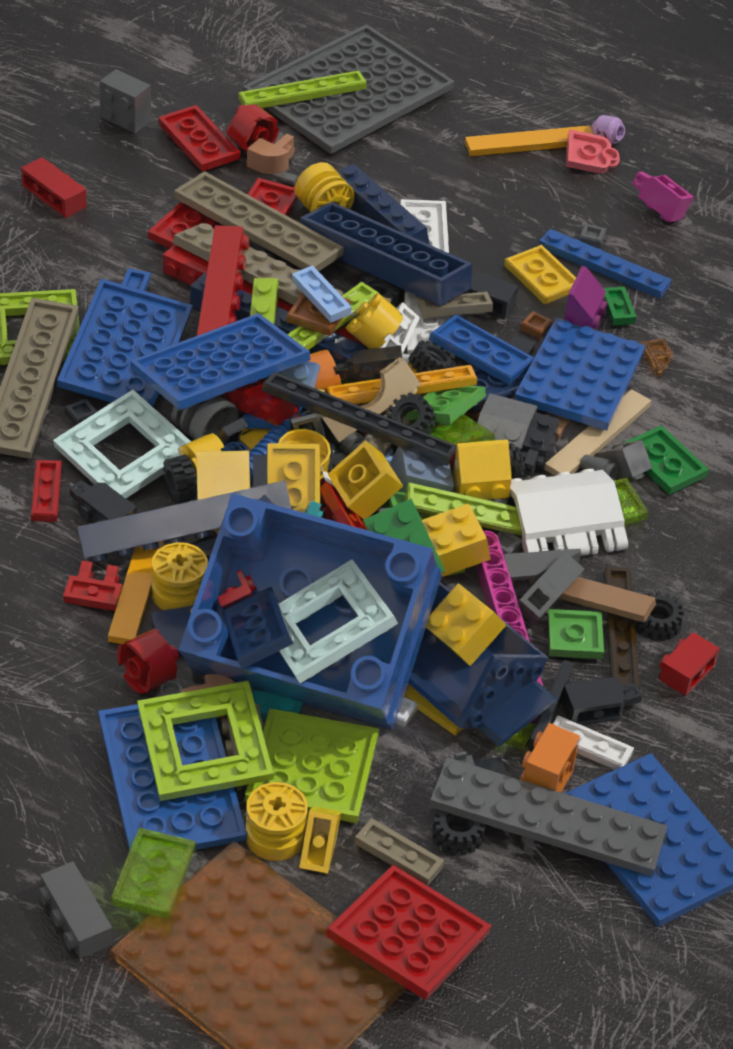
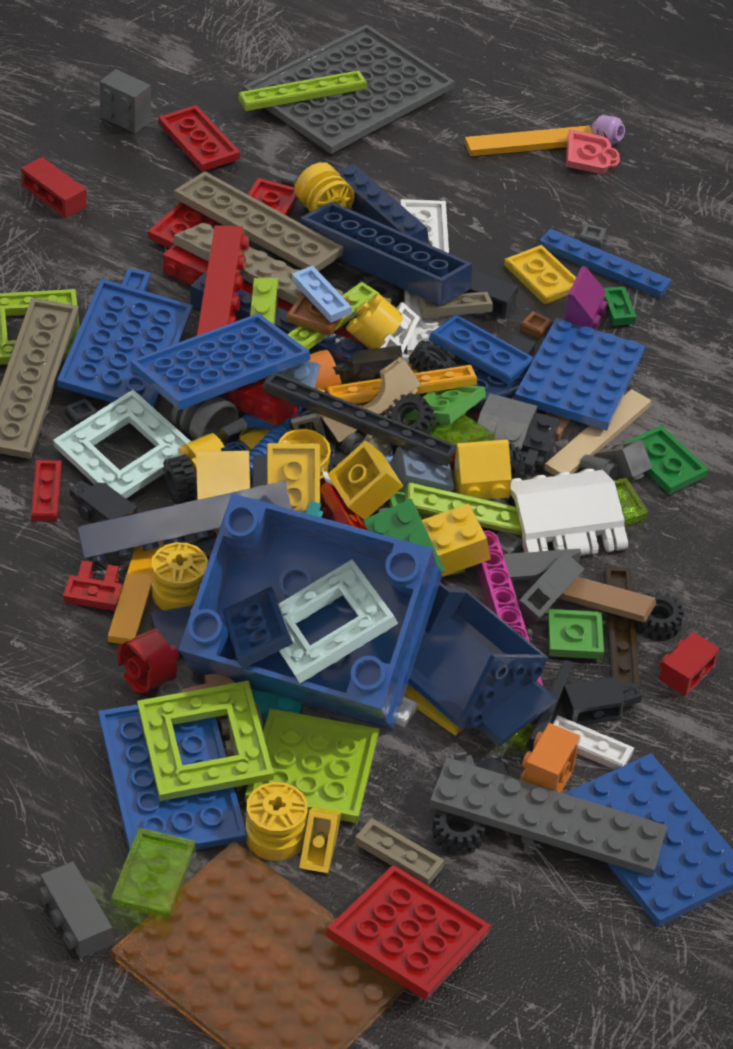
(236, 594): red bracket -> none
(251, 124): red brick -> none
(271, 157): nougat brick -> none
(464, 624): yellow brick -> none
(658, 354): clear orange tile -> none
(663, 196): dark pink hinge -> none

